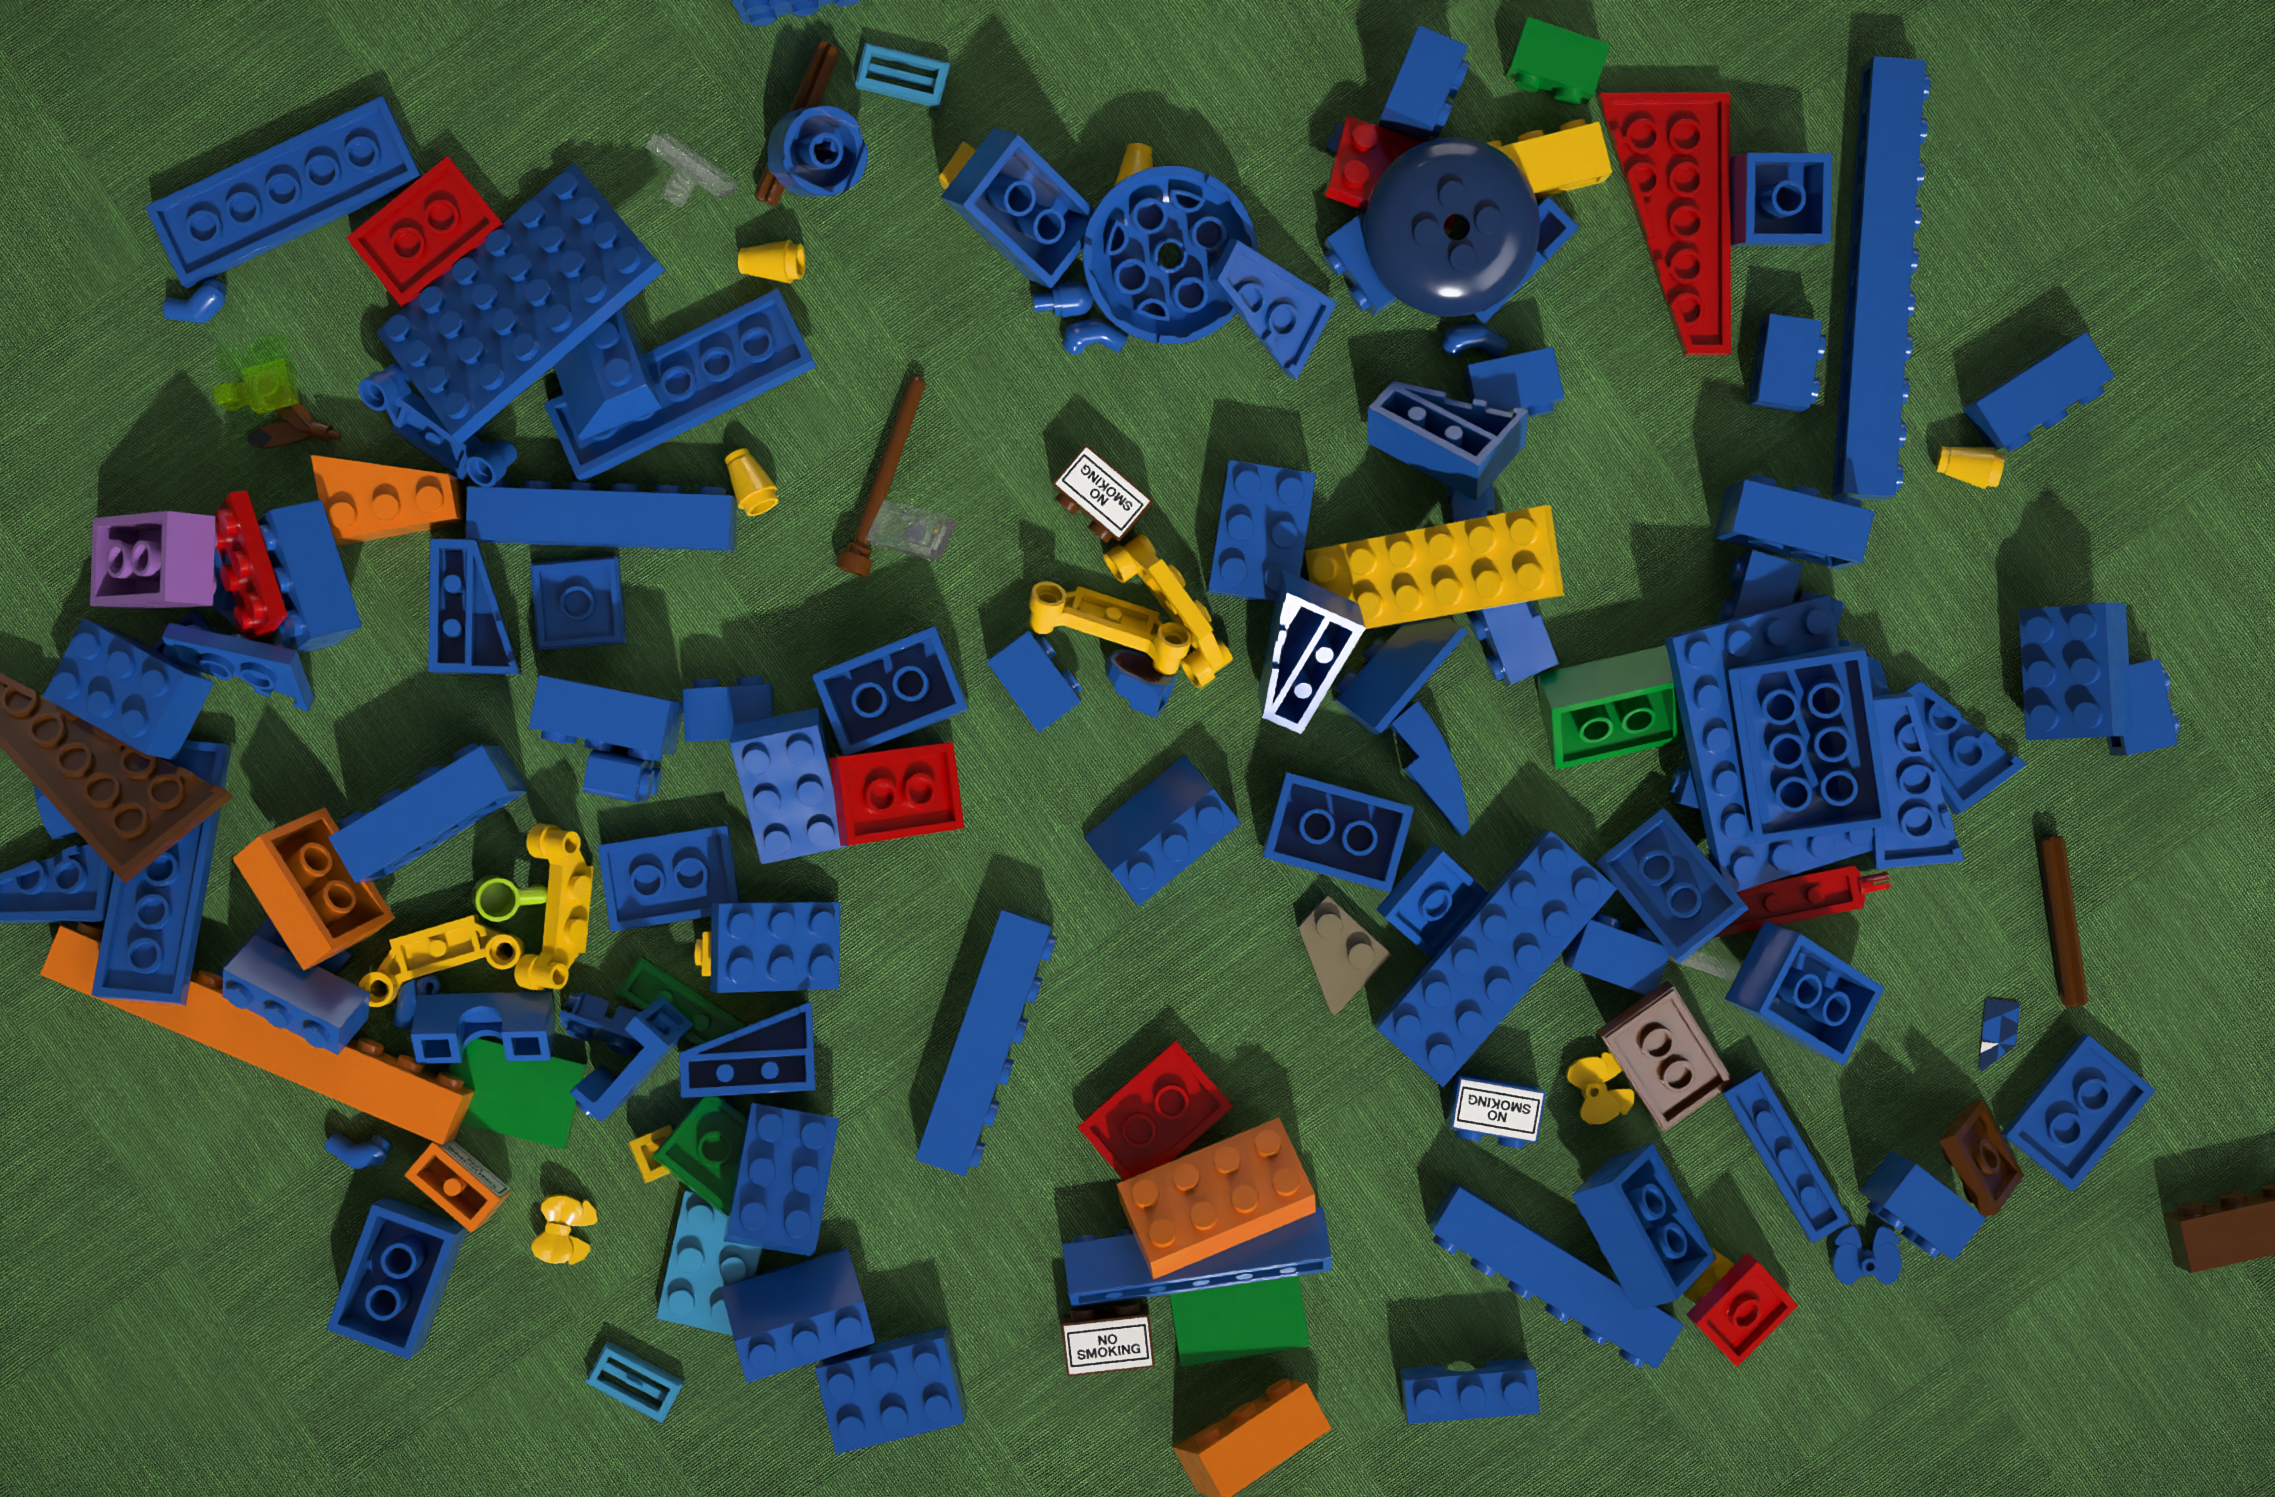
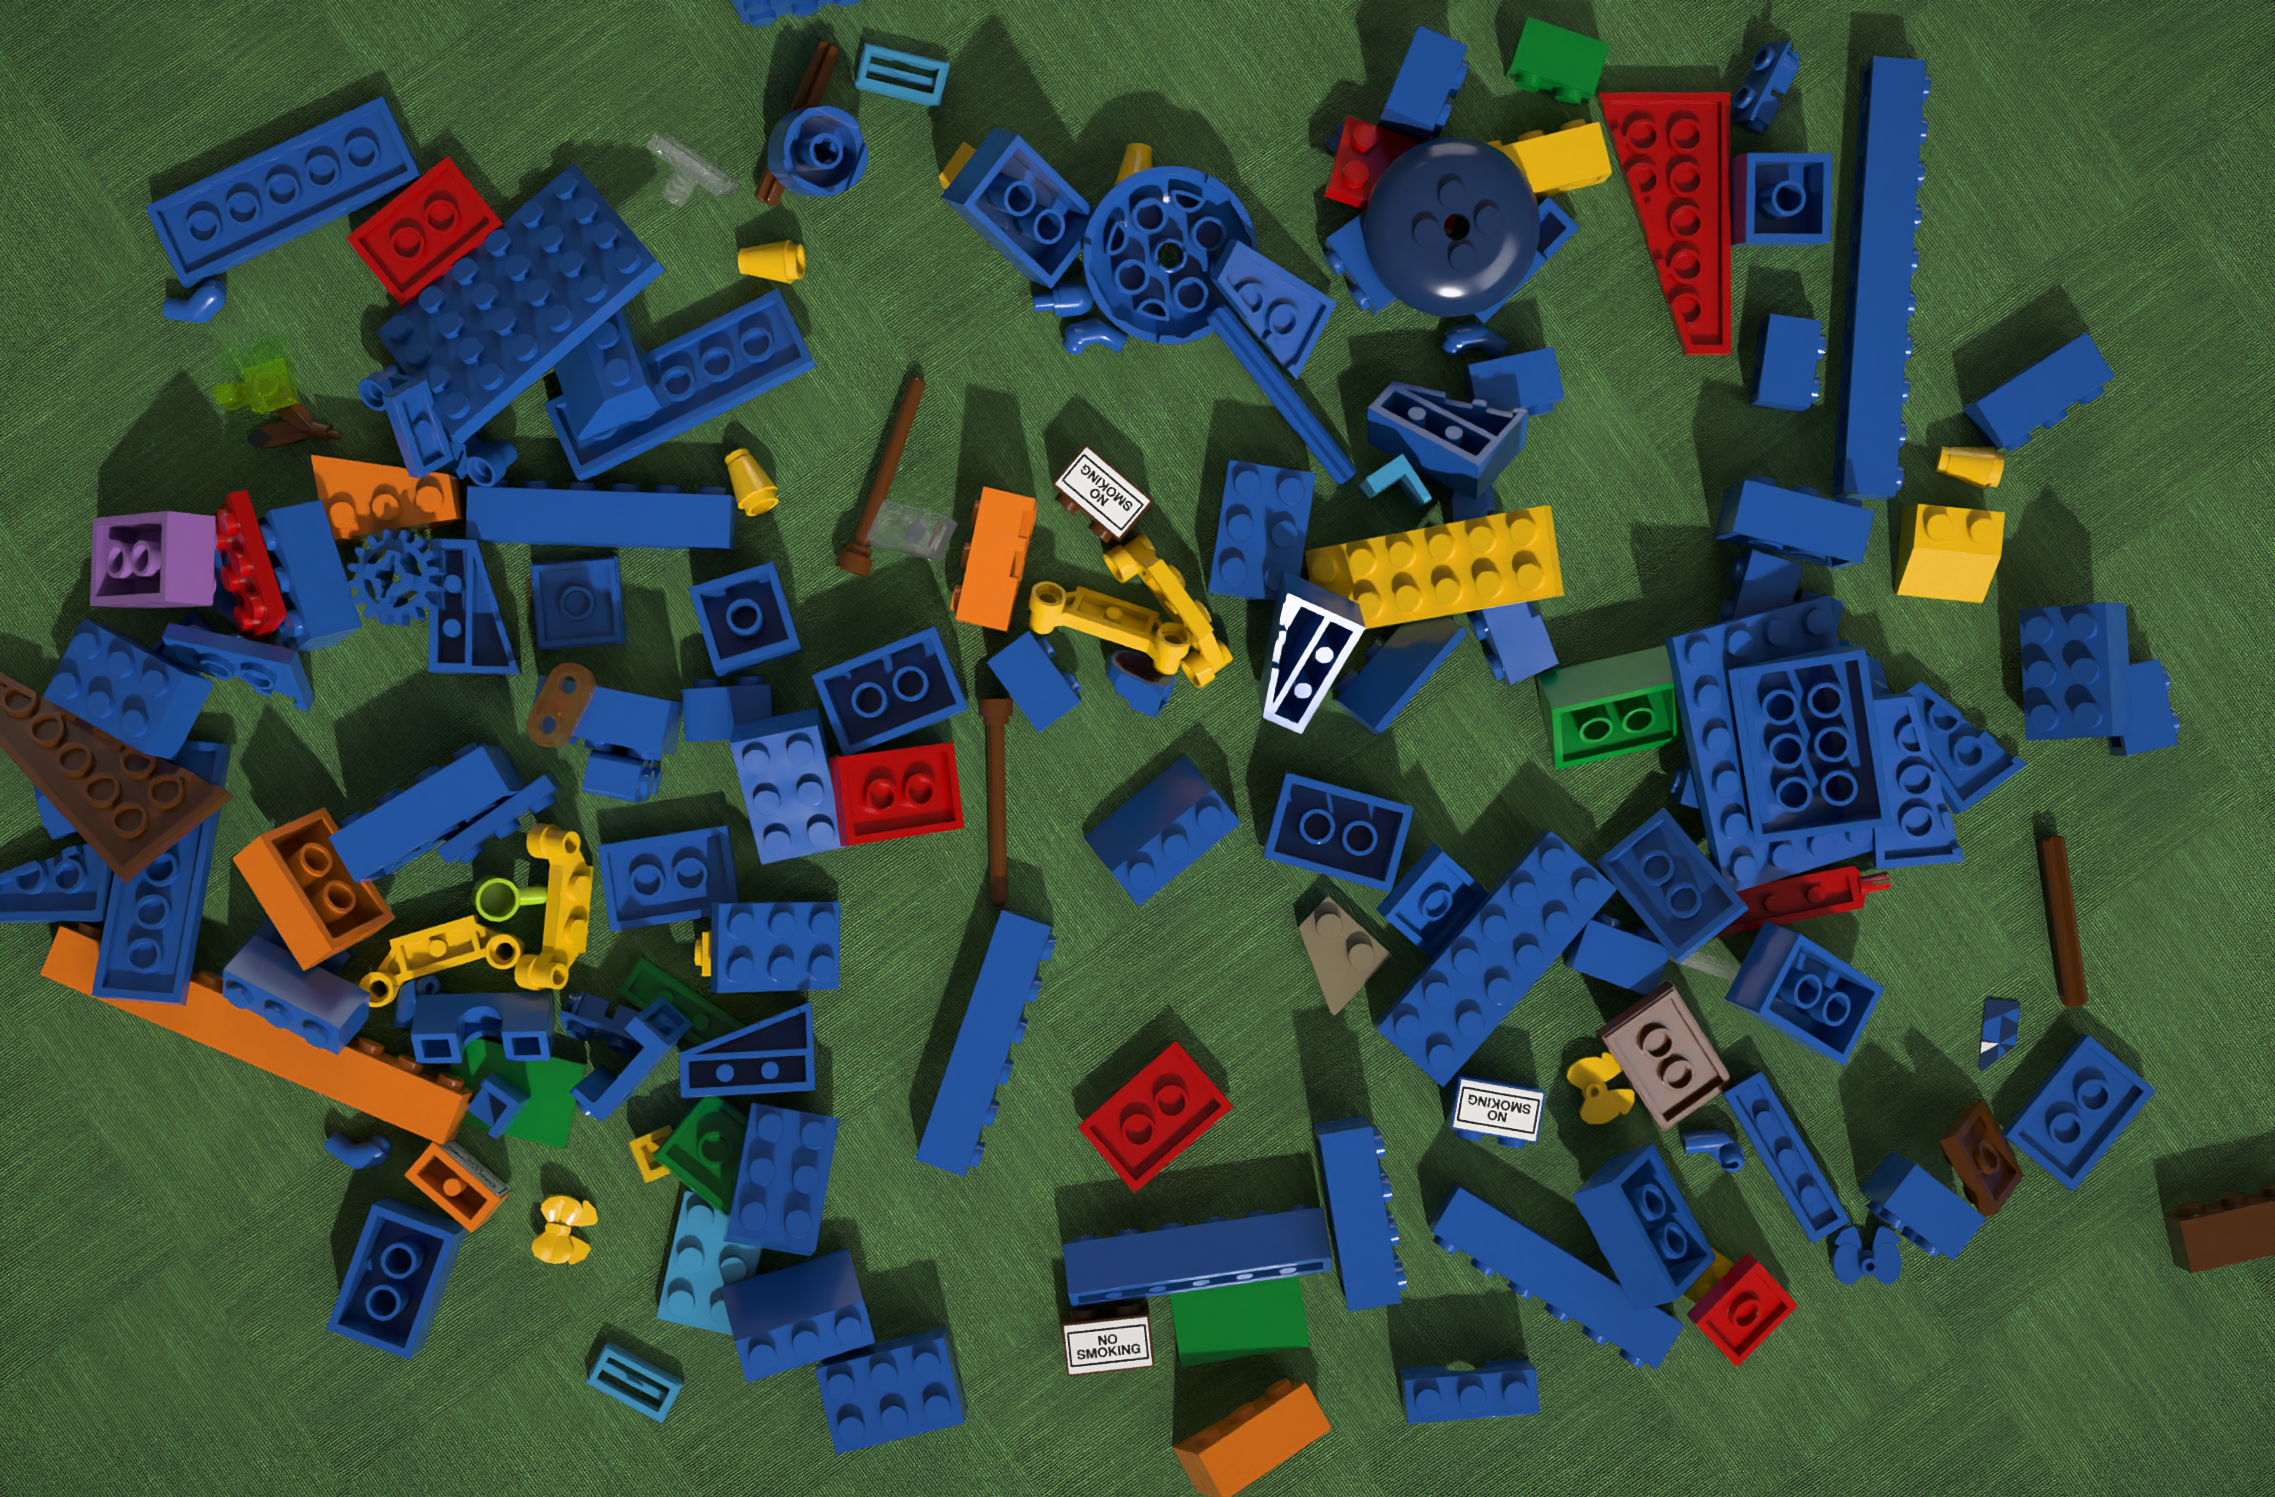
(392, 597): none -> blue gear
(416, 425): none -> blue panel
(498, 1103): none -> blue panel
(501, 820): none -> blue plate
(563, 707): none -> clear orange plate
(745, 620): none -> blue brick
(994, 559): none -> orange wedge
(996, 716): none -> reddish brown piece
(1216, 1198): orange brick -> none
(1281, 394): none -> blue axle
(1357, 1212): none -> blue brick
(1398, 472): none -> dark azure panel
(1432, 765): blue slope -> none
(1717, 1144): none -> blue arm
(1770, 69): none -> blue hinge
(1948, 552): none -> yellow slope

